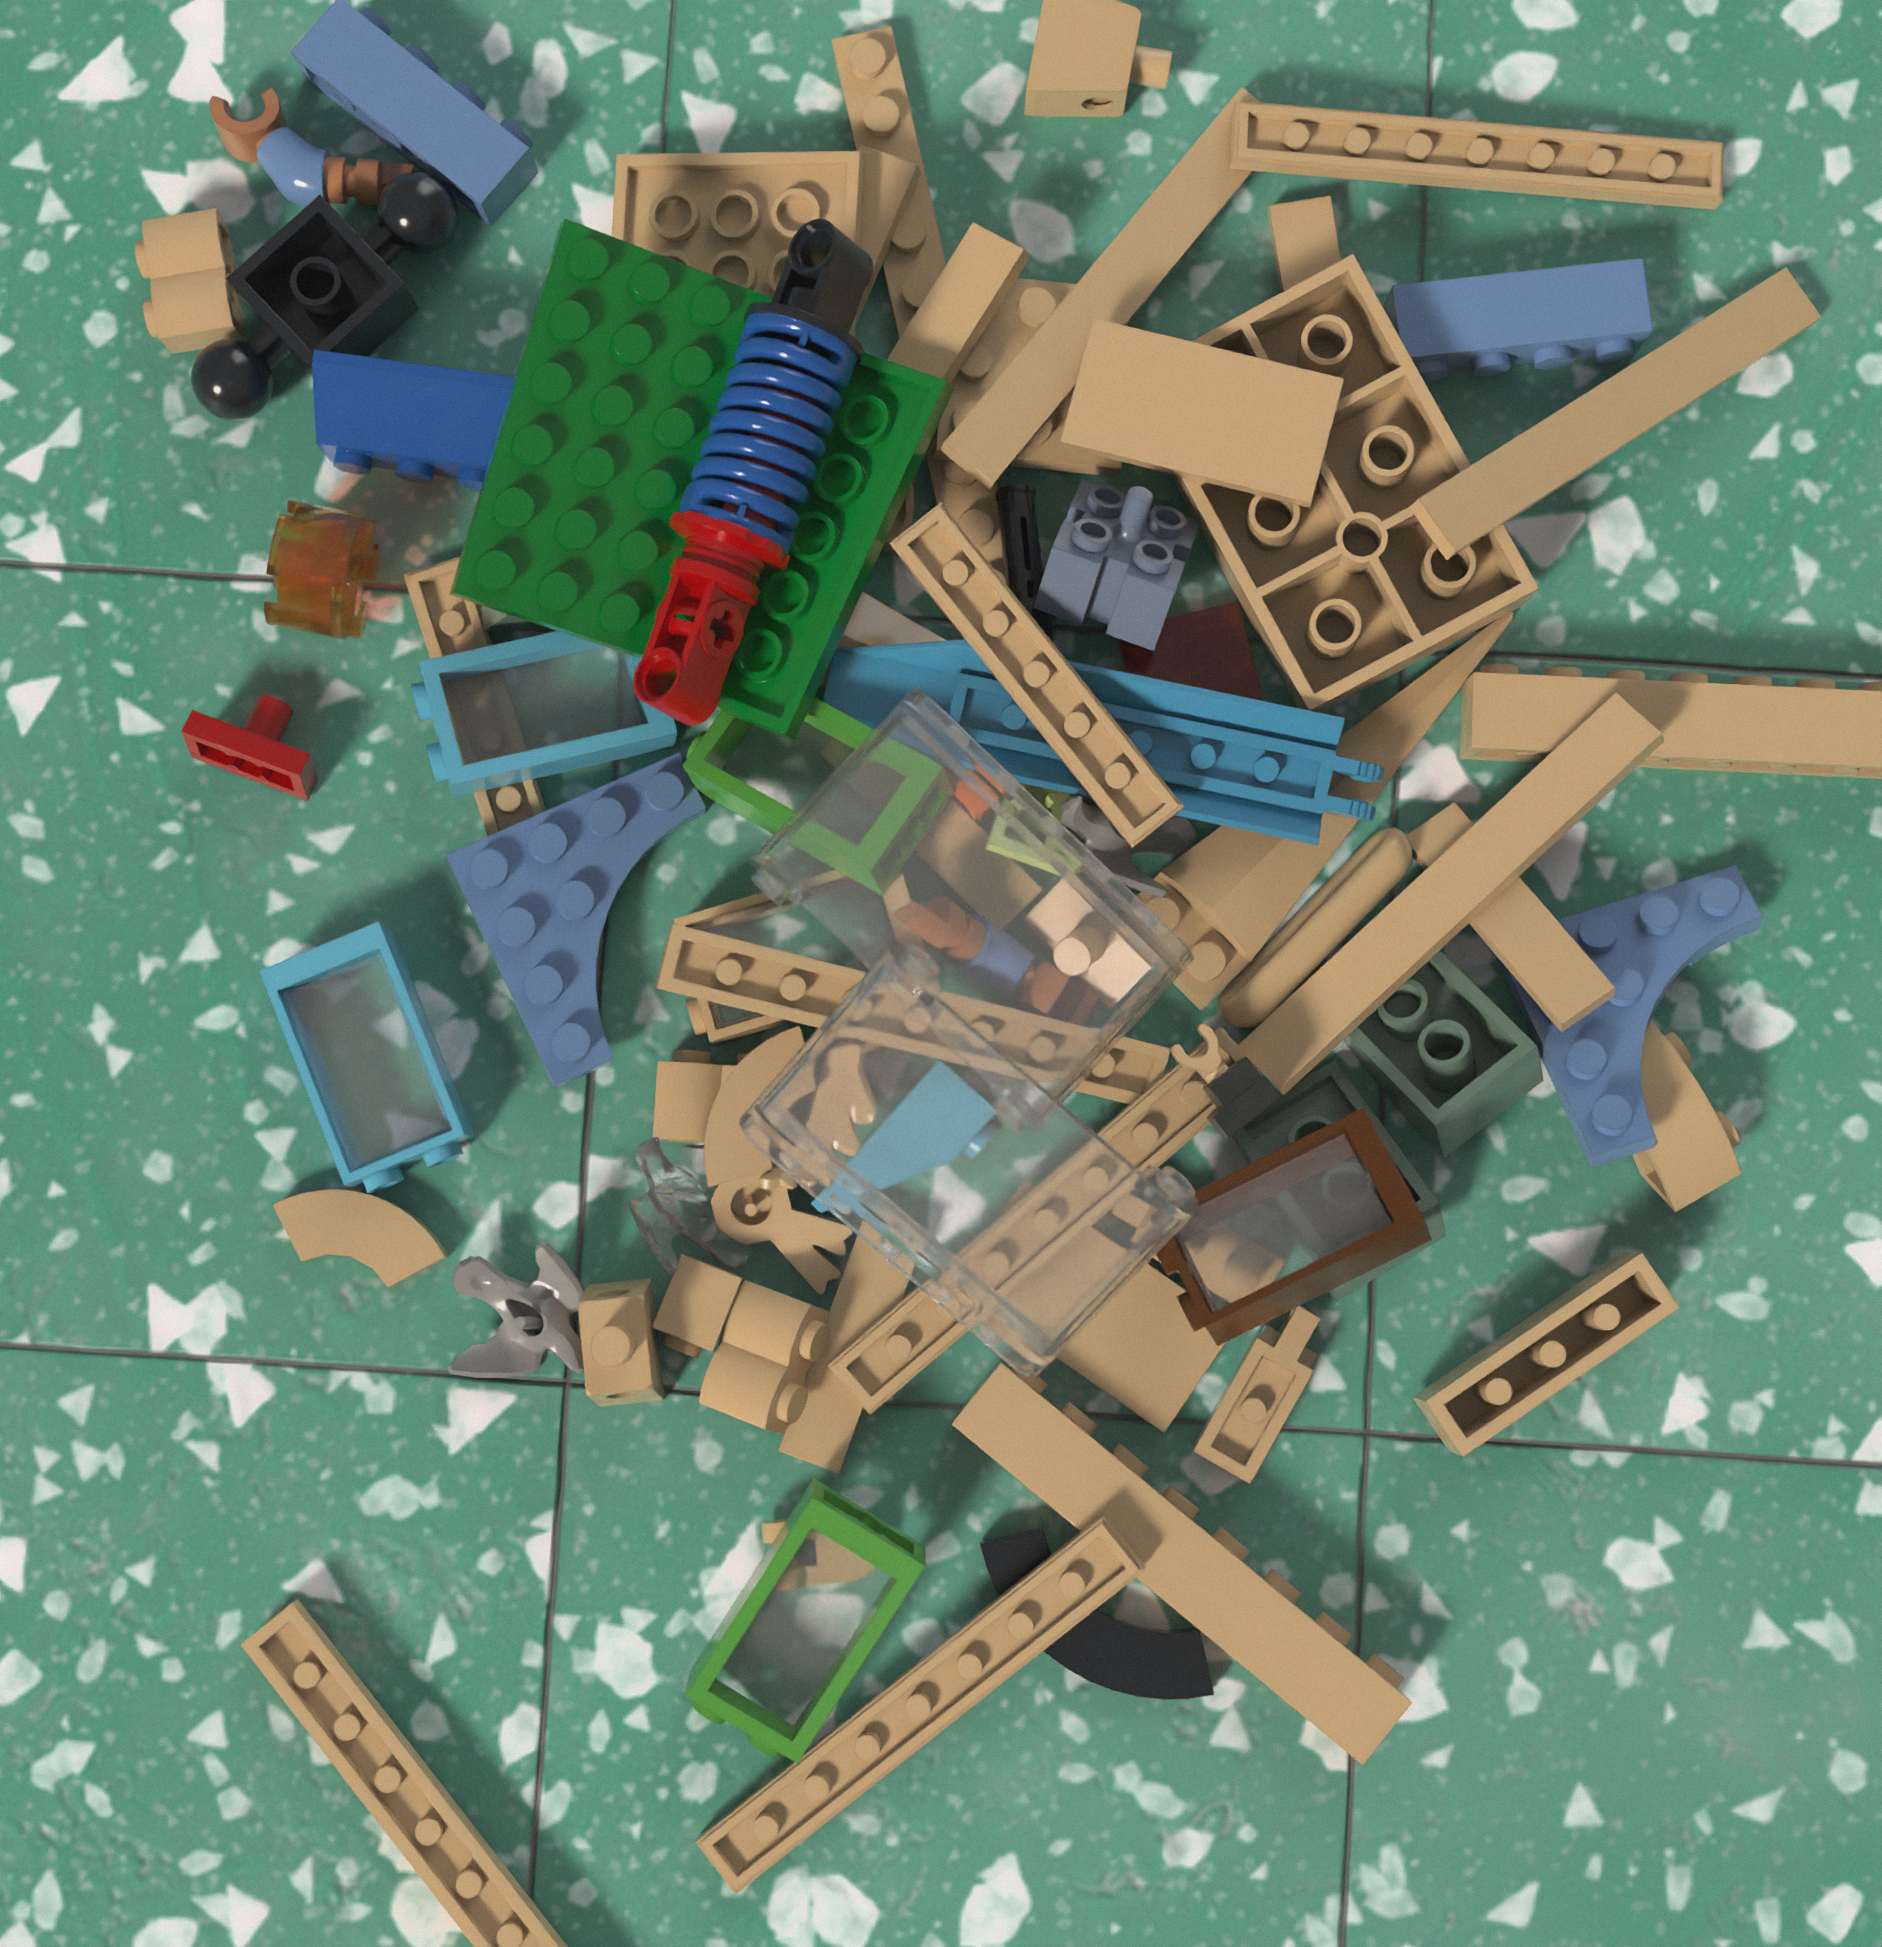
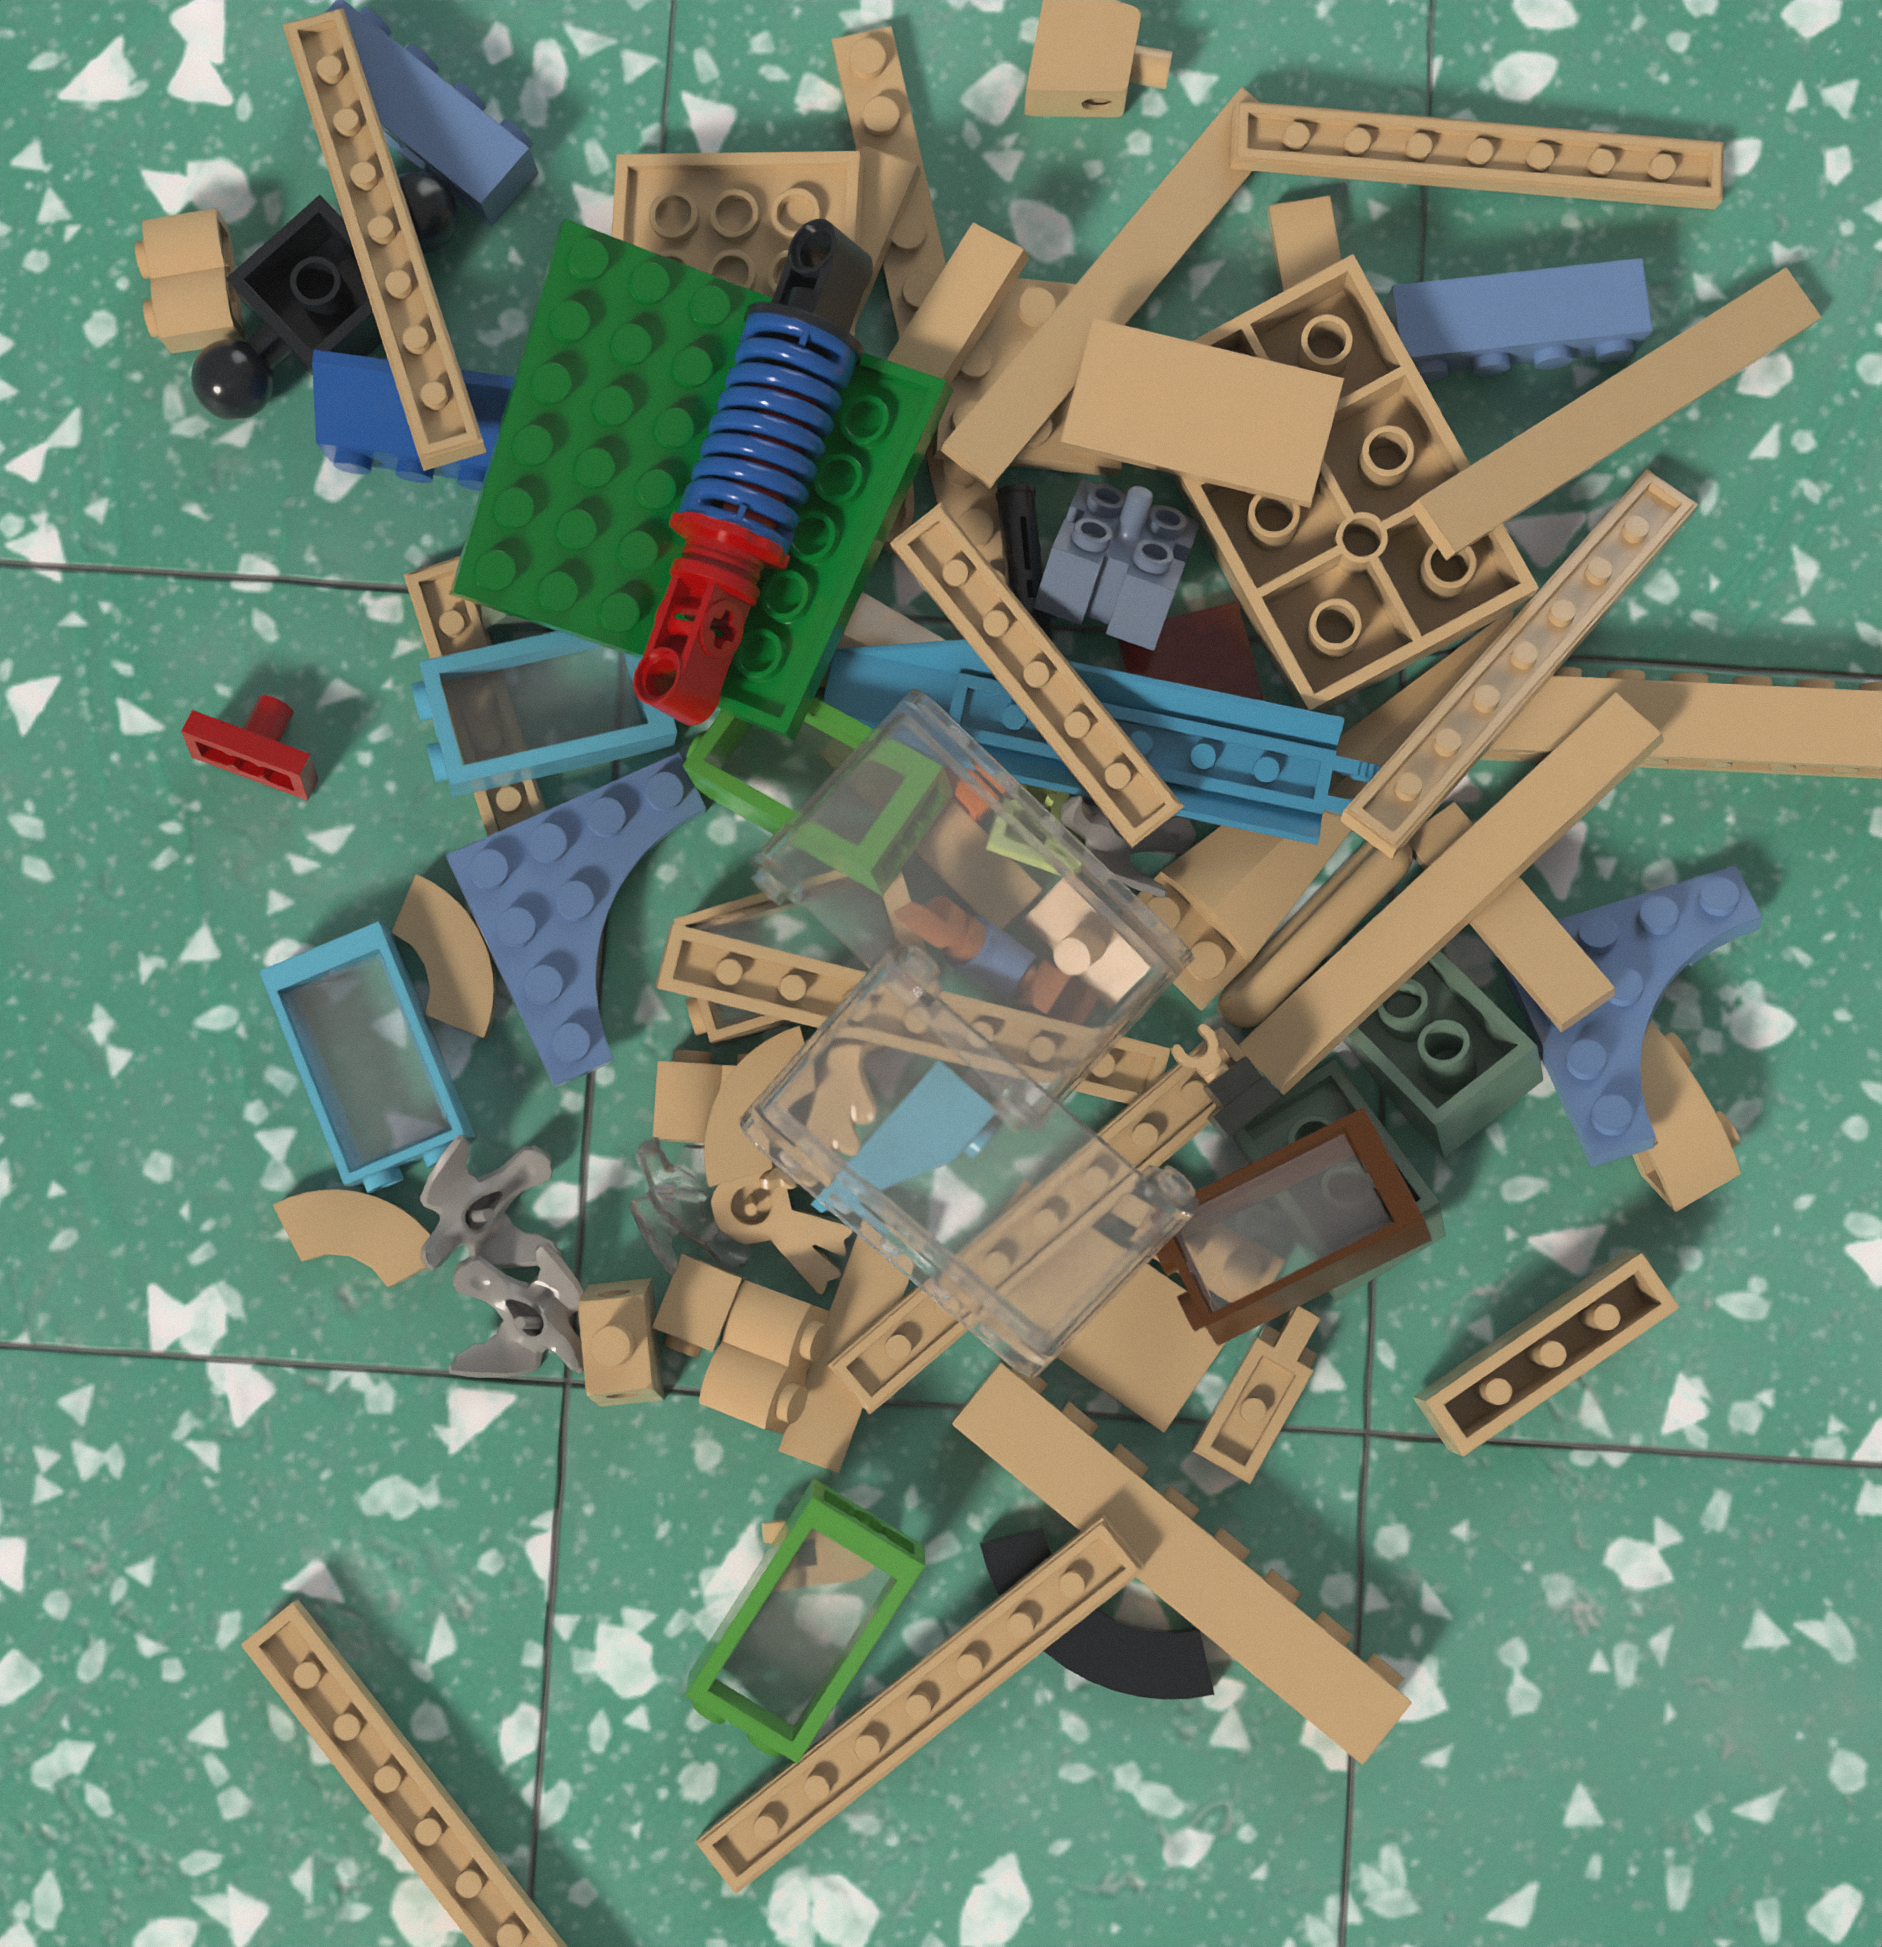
(295, 164): nougat piece -> none
(320, 570): clear orange brick -> none
(384, 240): none -> tan tile
(454, 957): none -> tan tile
(475, 1208): none -> light grey animal
(1517, 664): none -> tan tile

